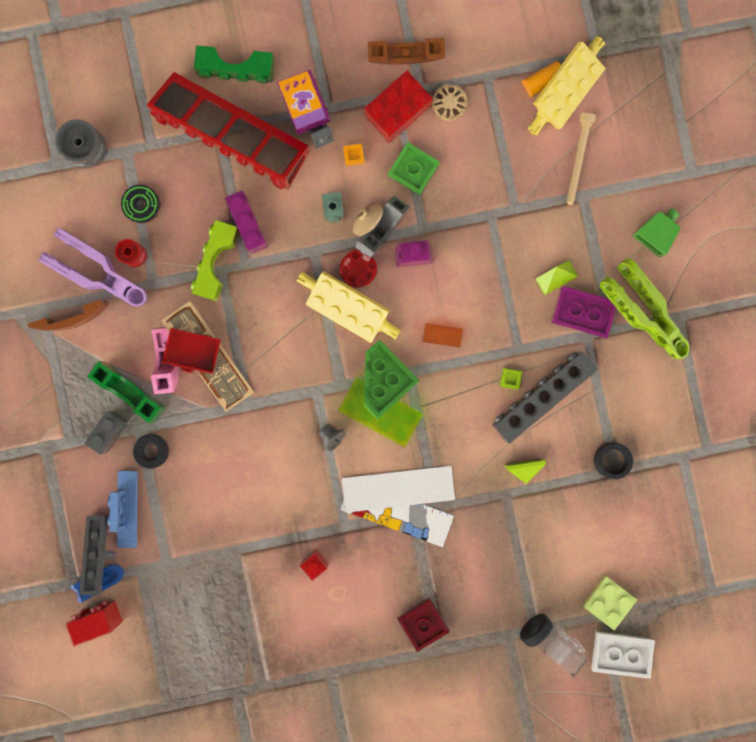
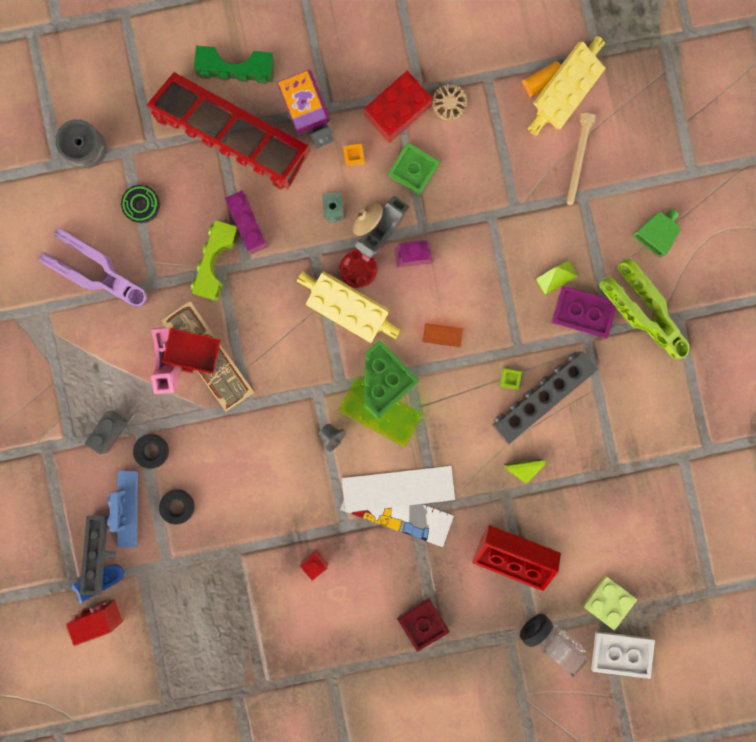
(91, 311): dark orange slope -> none
(116, 383): green arch -> none
(131, 253): red wheel -> none
(164, 507): none -> black tyre
(406, 53): dark orange slope -> none
(517, 558): none -> red slope
(628, 460): black tyre -> none

